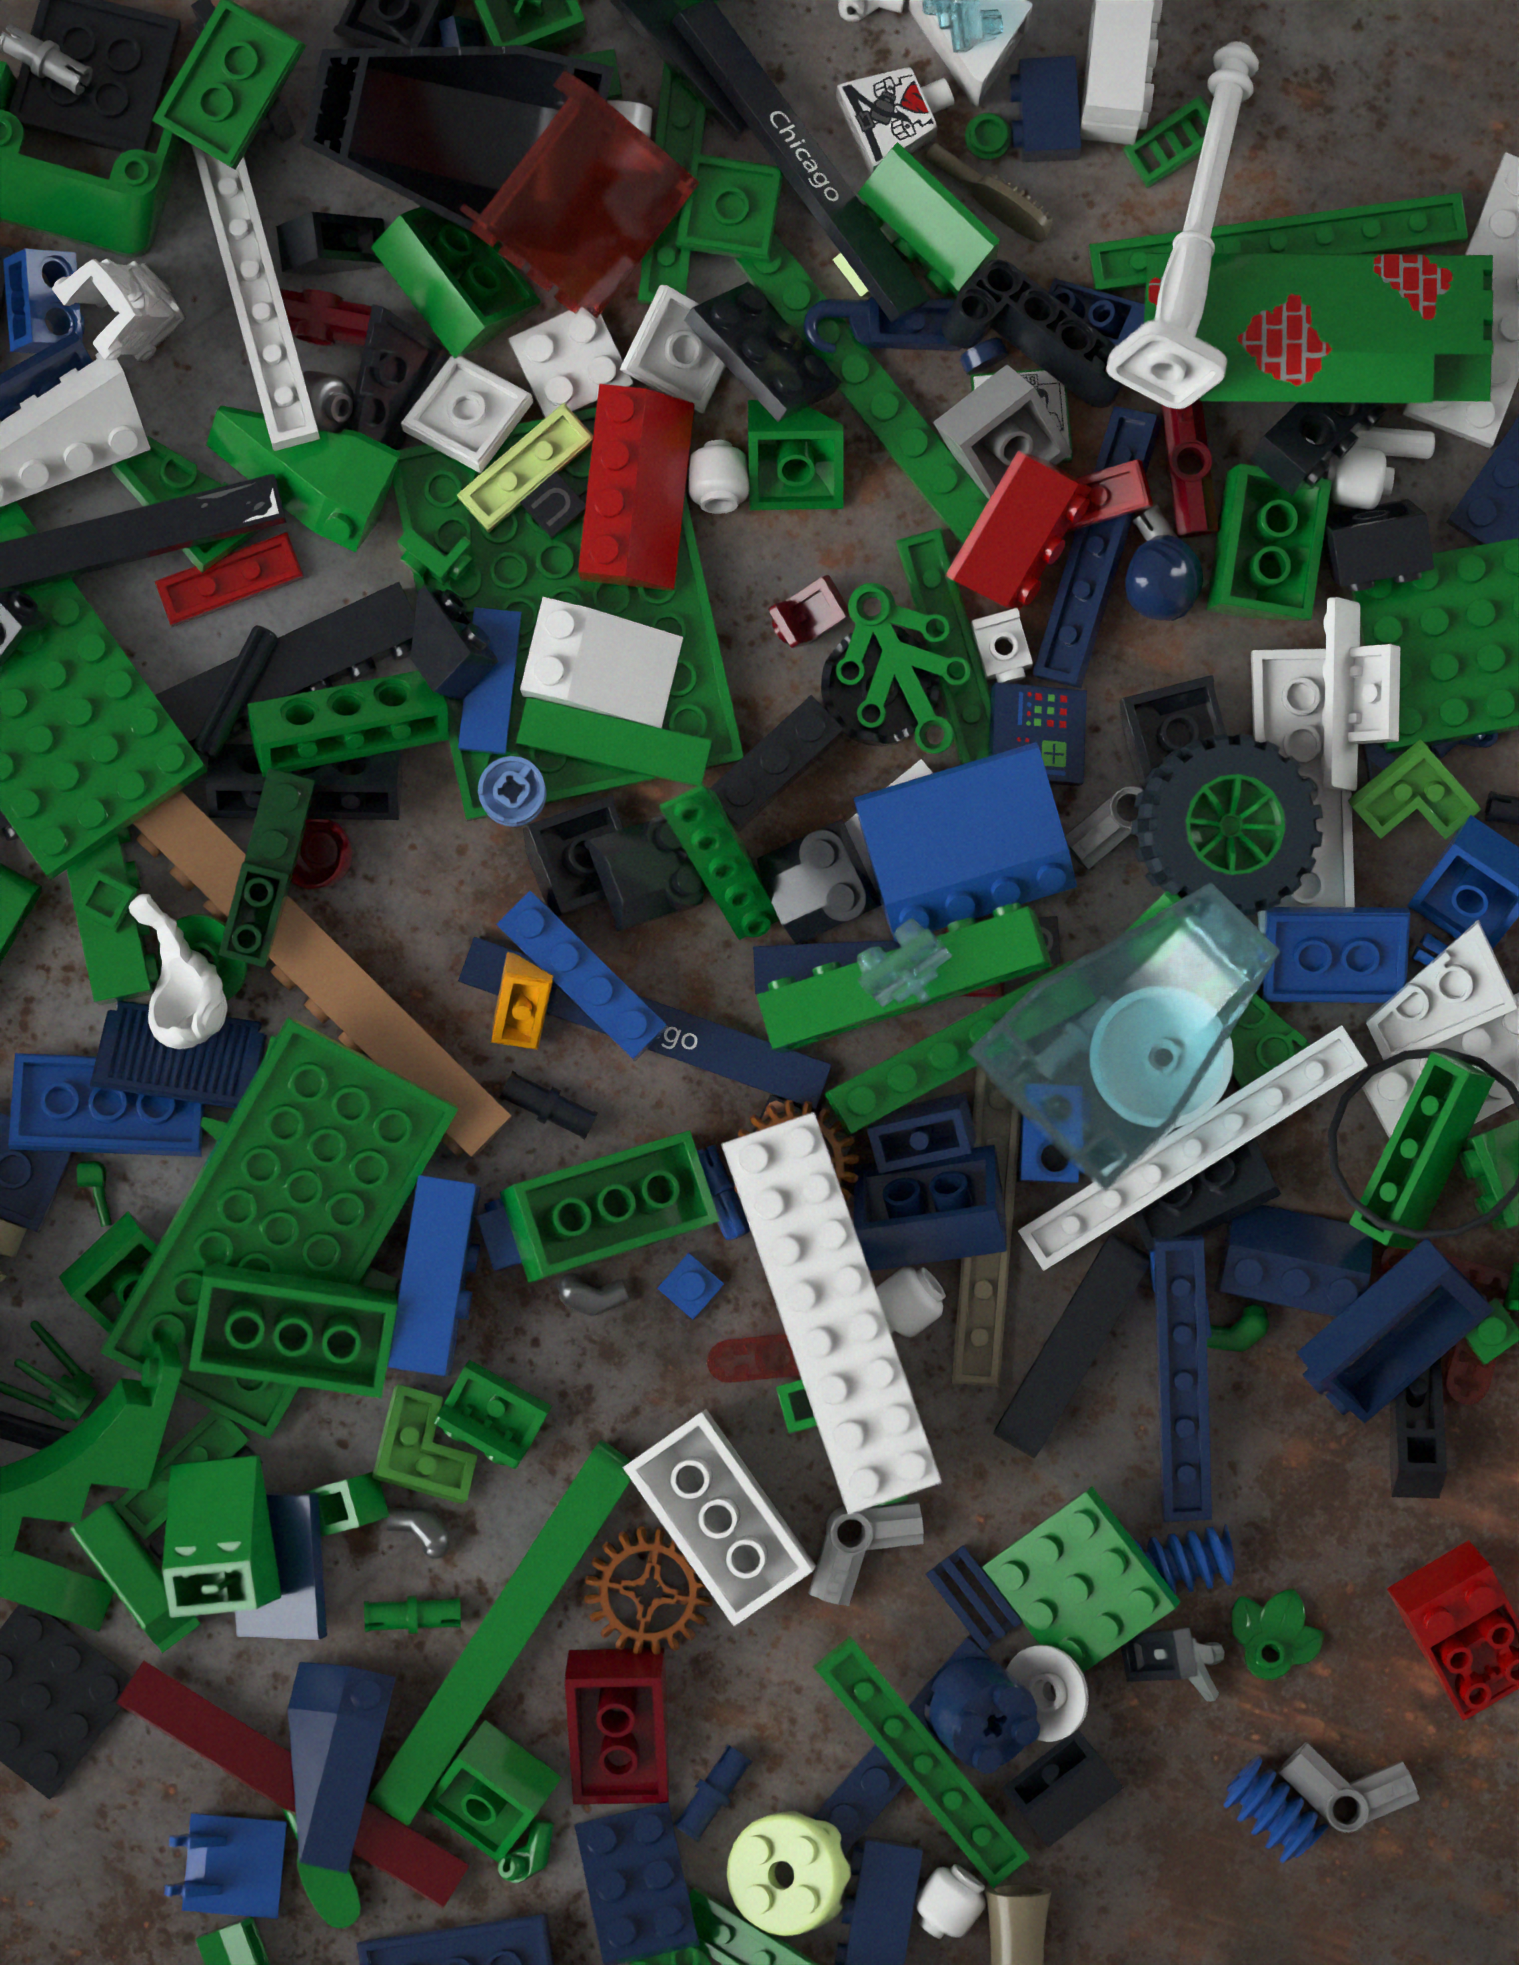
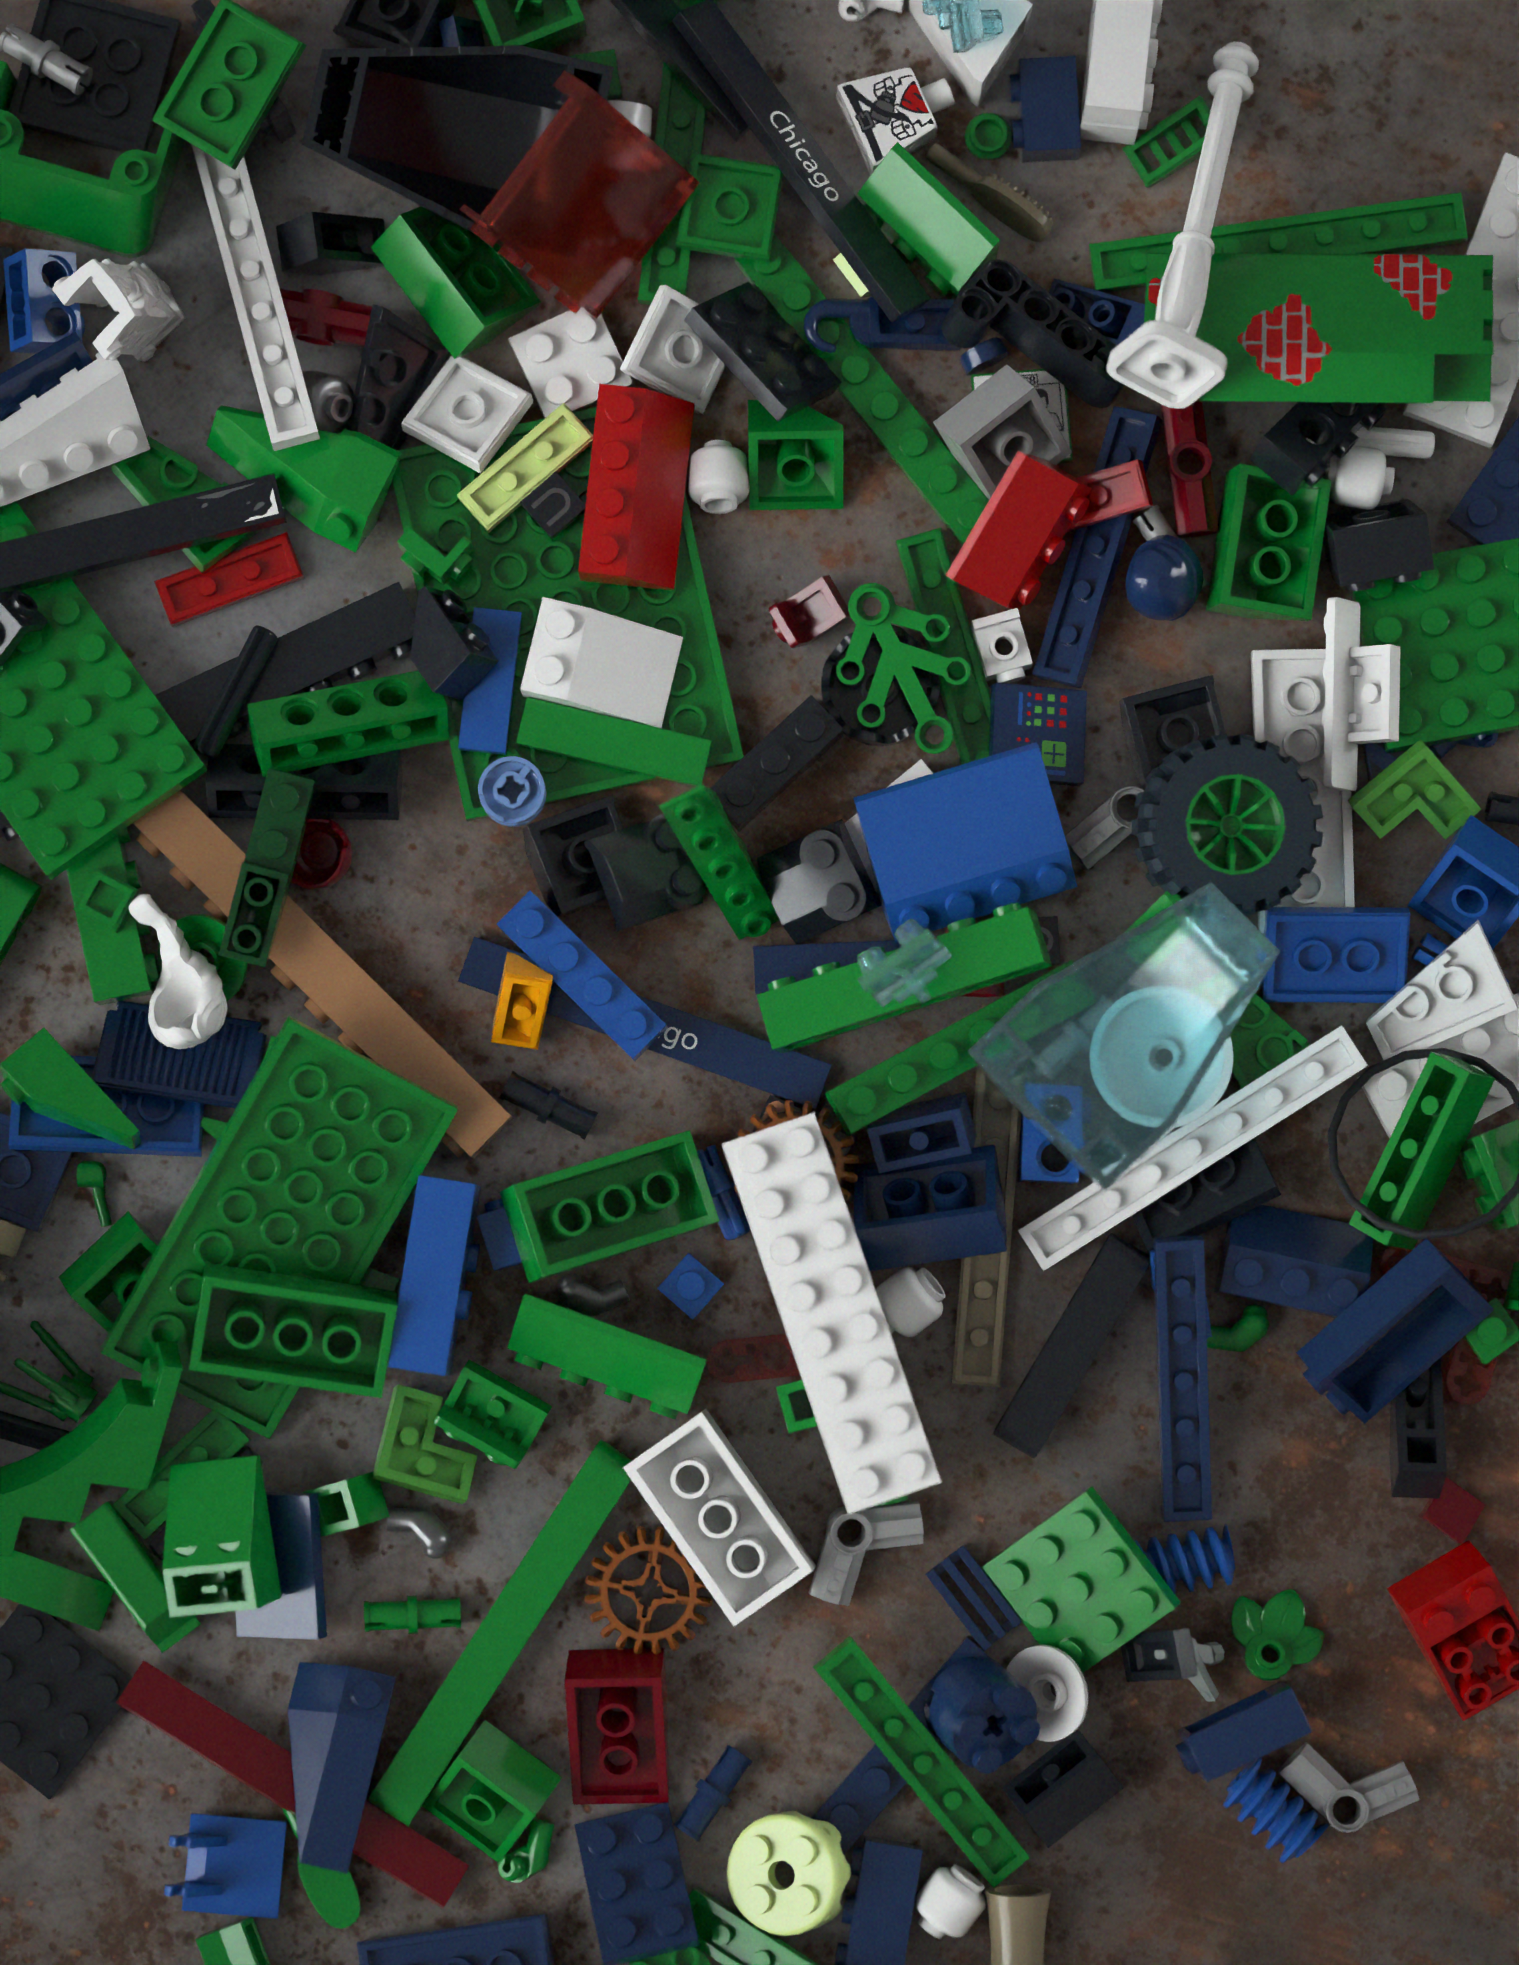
(61, 1090): none -> green slope
(605, 1354): none -> green slope
(1242, 1732): none -> dark blue window
(1453, 1512): none -> dark red slope

